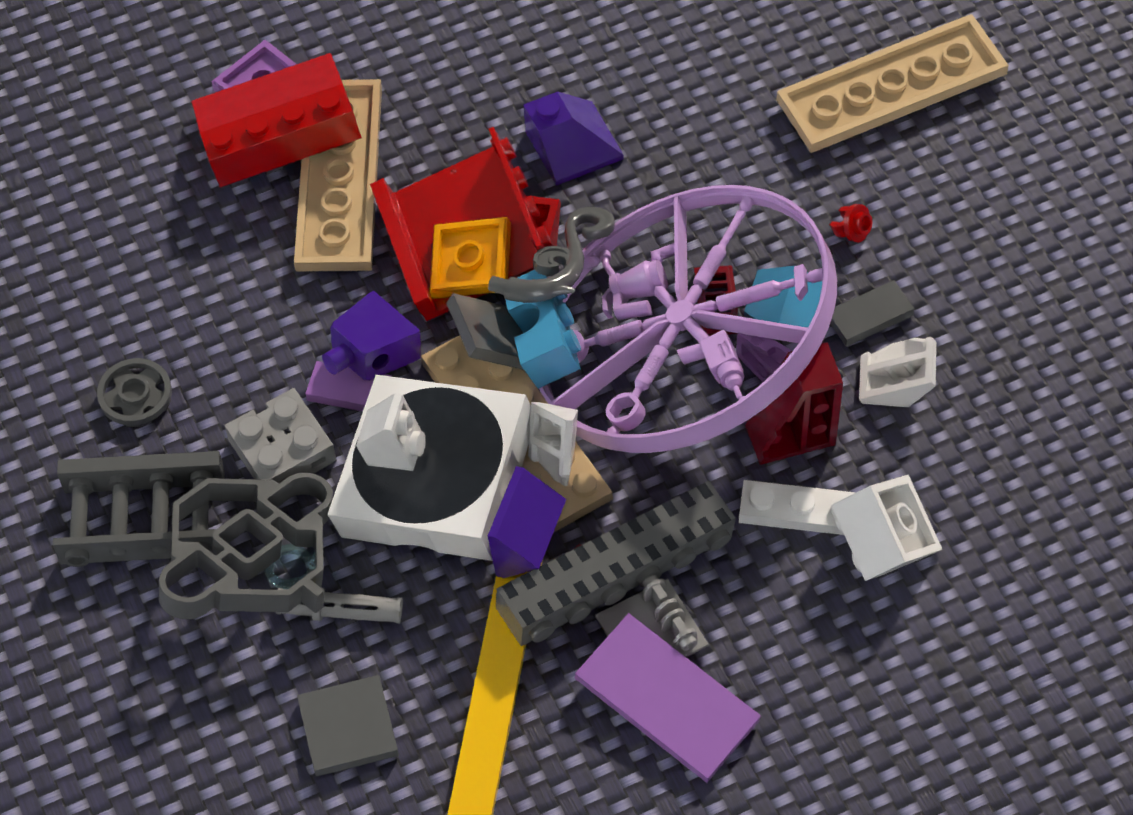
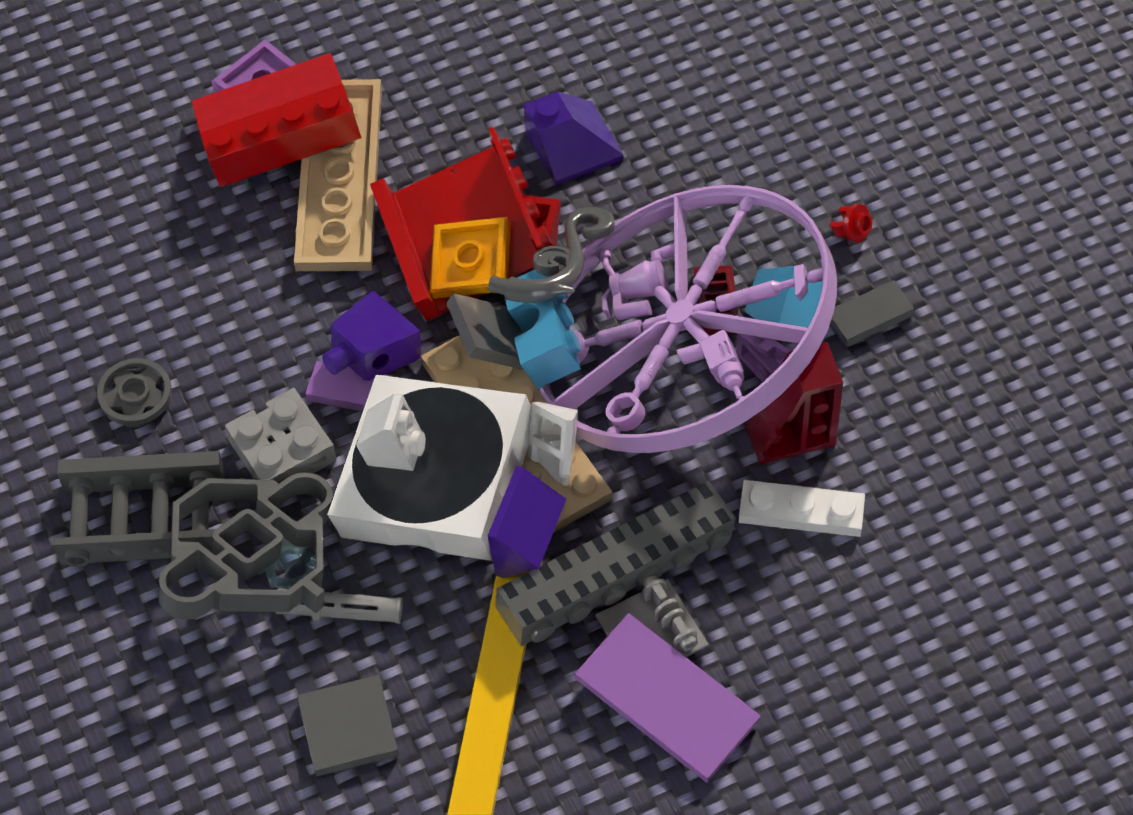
(885, 527): white slope -> none
(891, 83): tan plate -> none
(898, 373): white slope -> none

